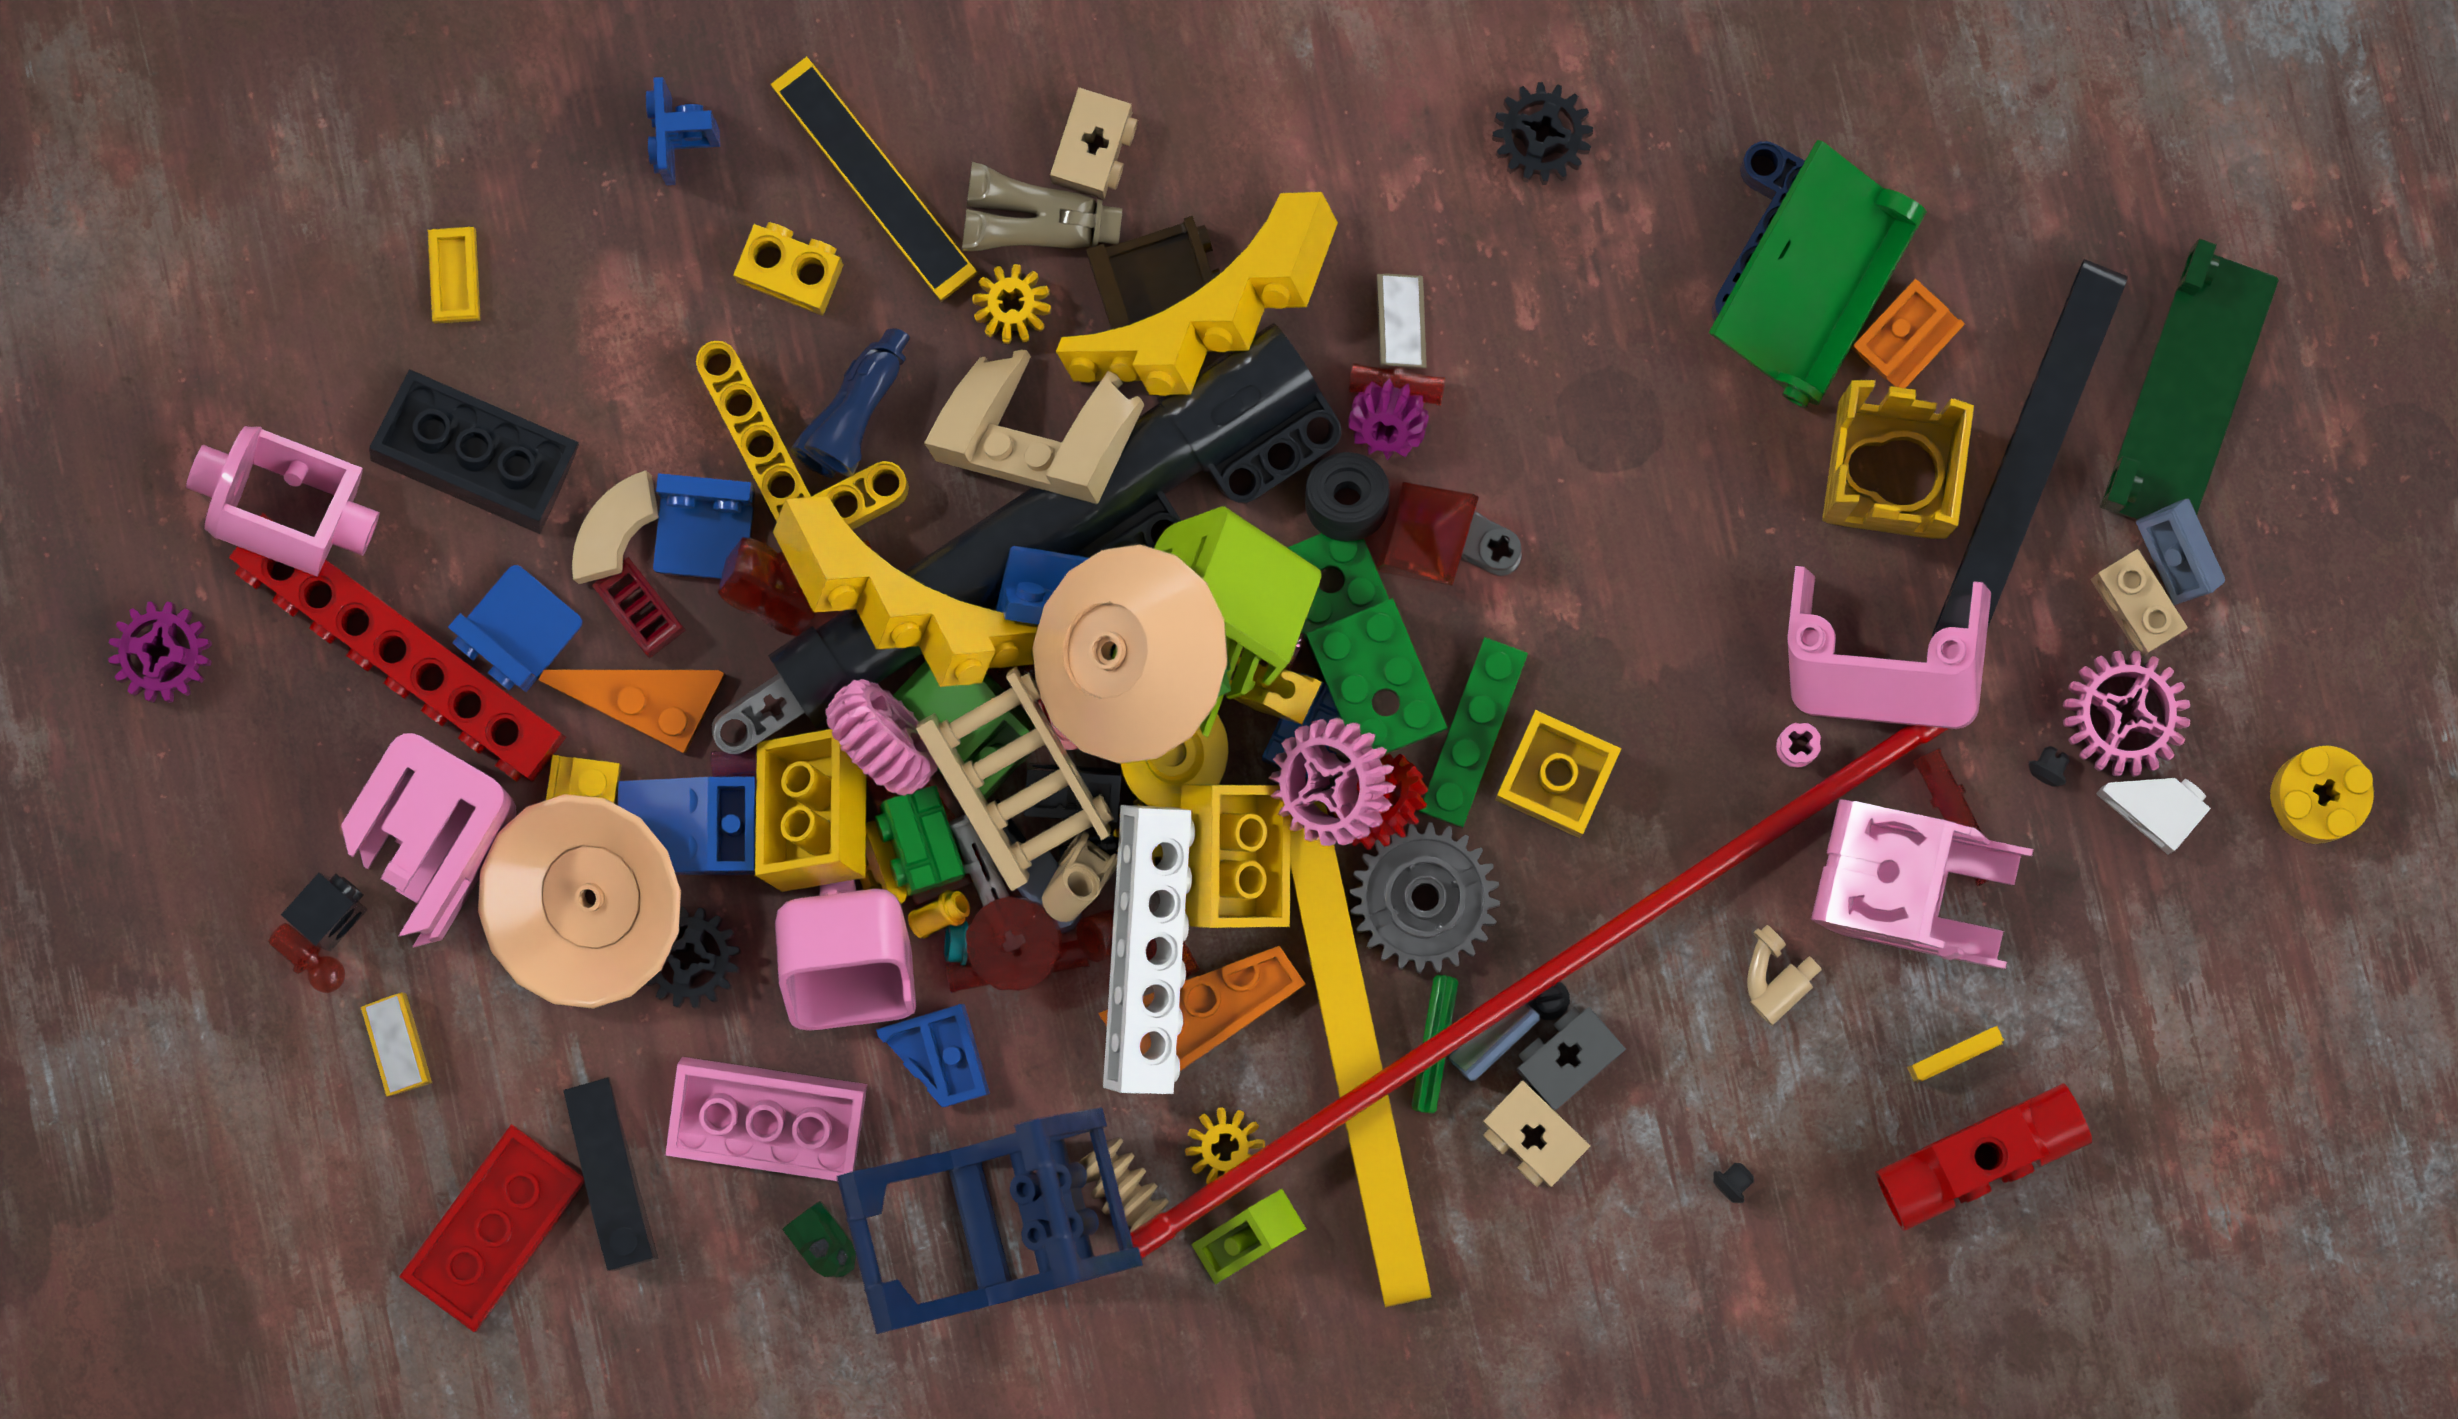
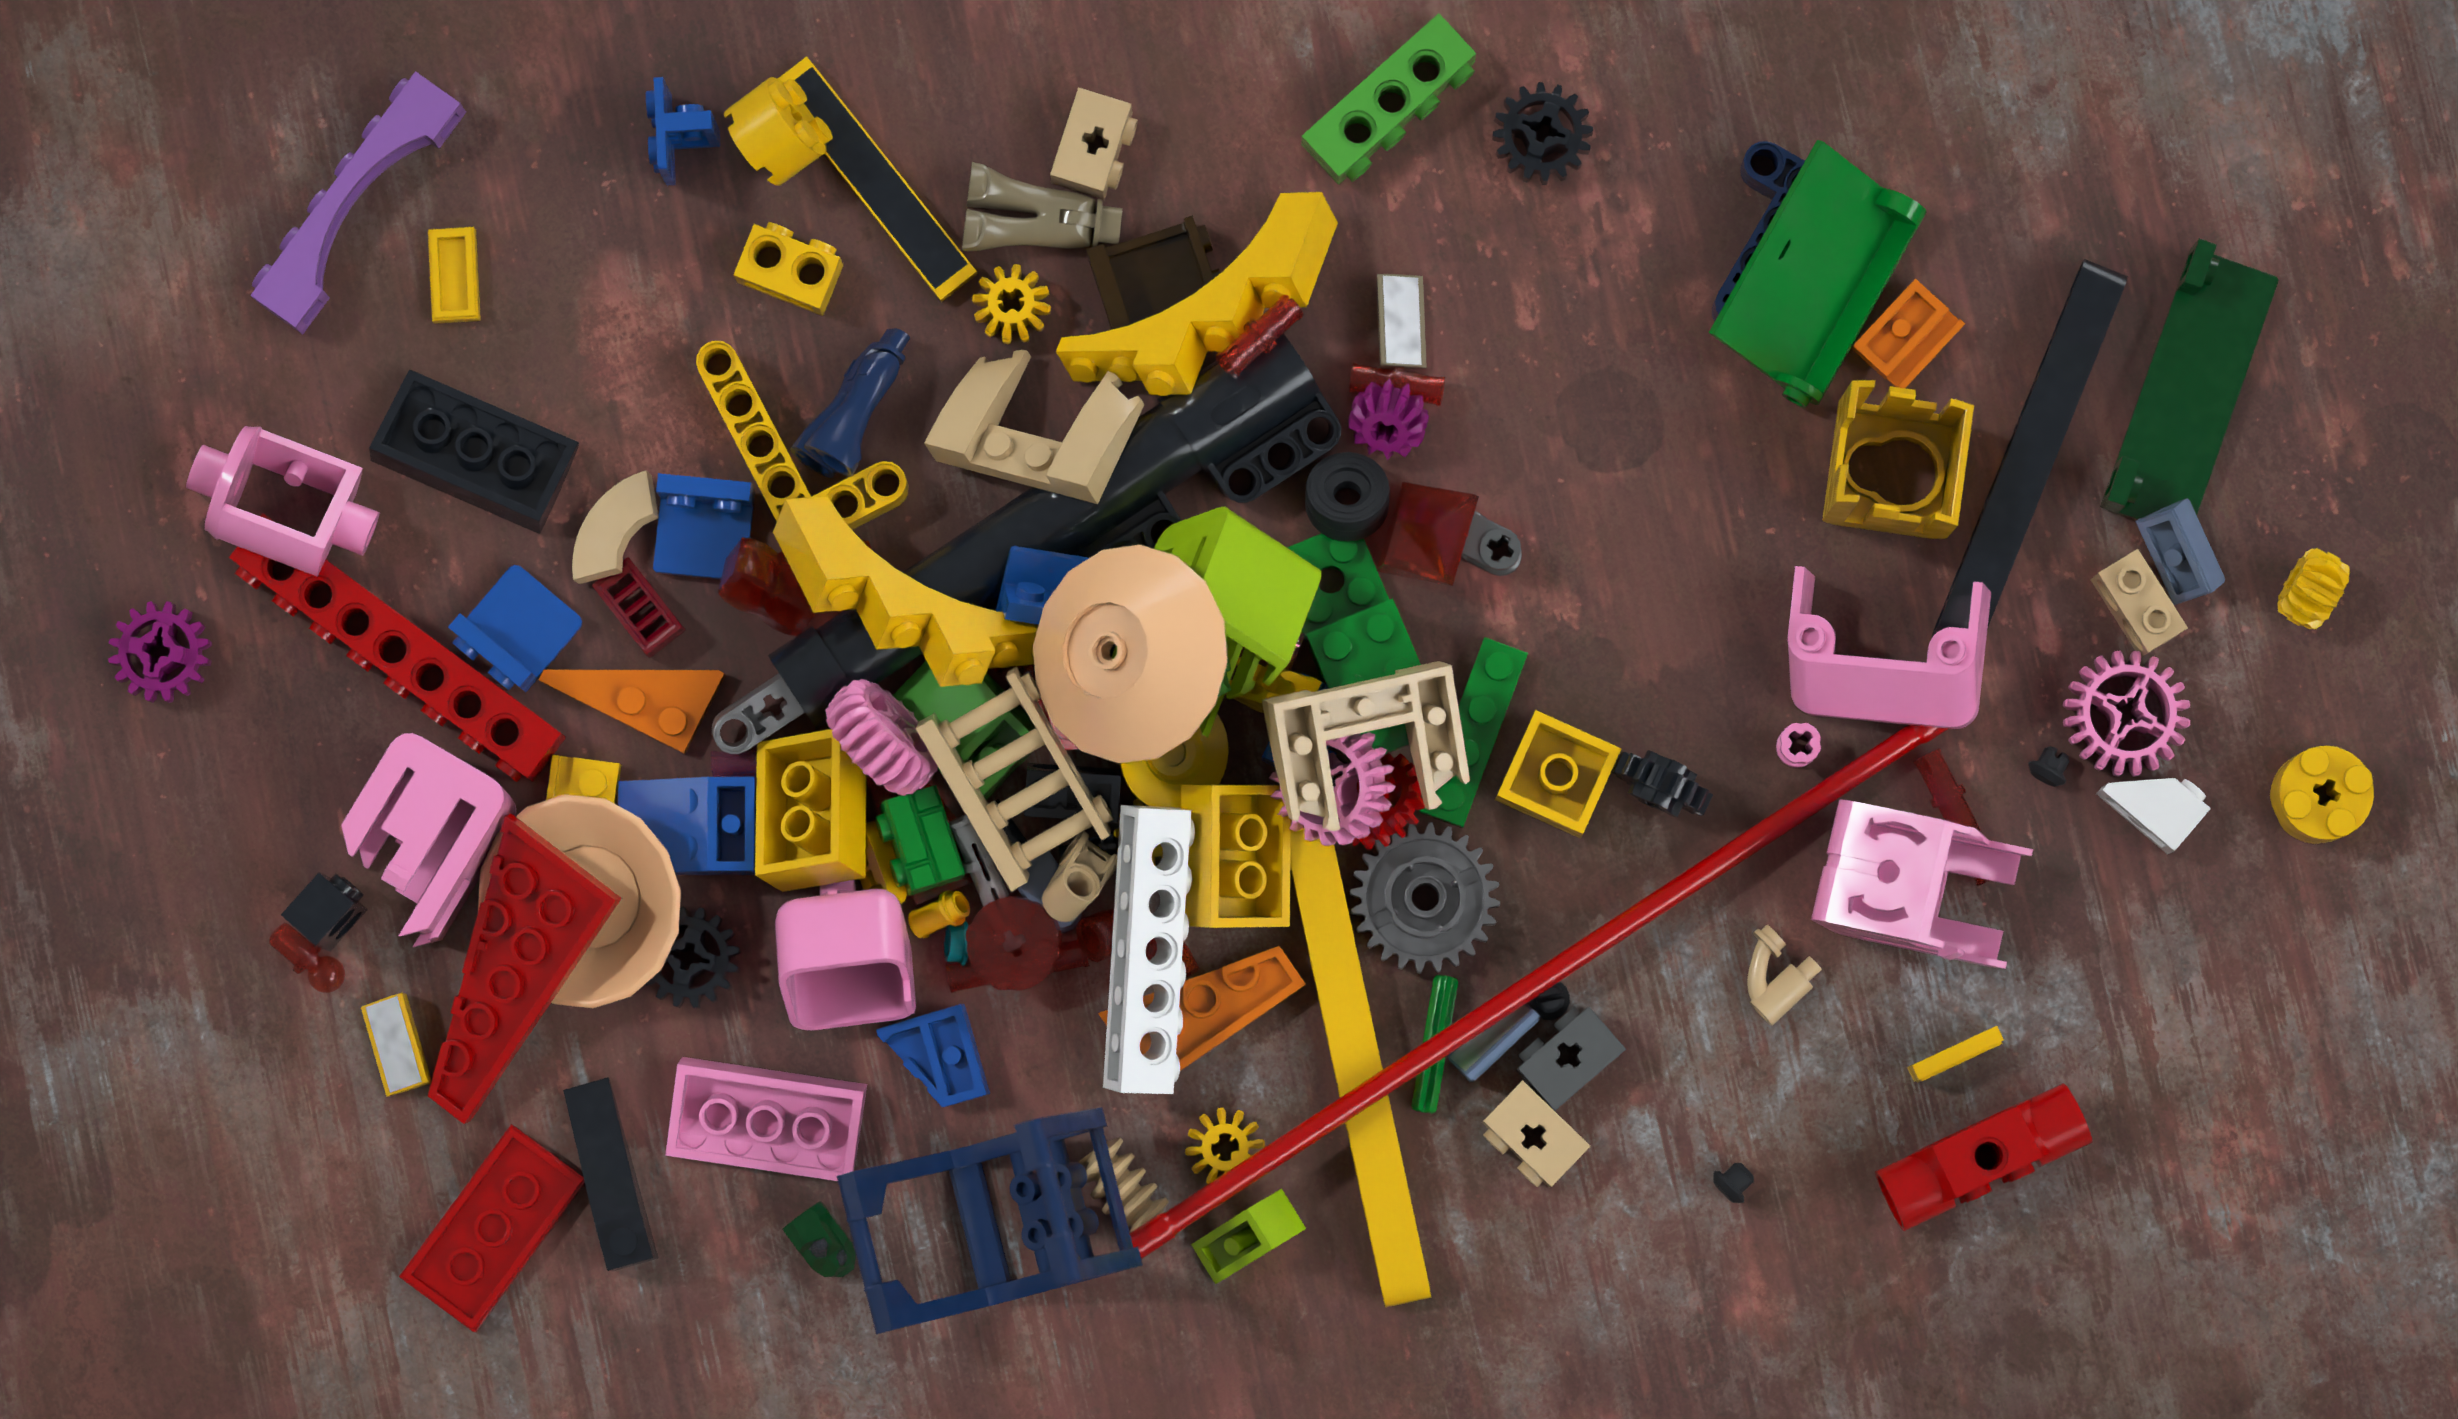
(416, 118): none -> medium lavender arch
(521, 951): none -> red wing
(777, 129): none -> yellow brick
(1259, 336): none -> clear red pin
(1305, 720): none -> tan wedge
(1433, 44): none -> bright green brick
(1662, 783): none -> black gear
(2313, 588): none -> yellow gear

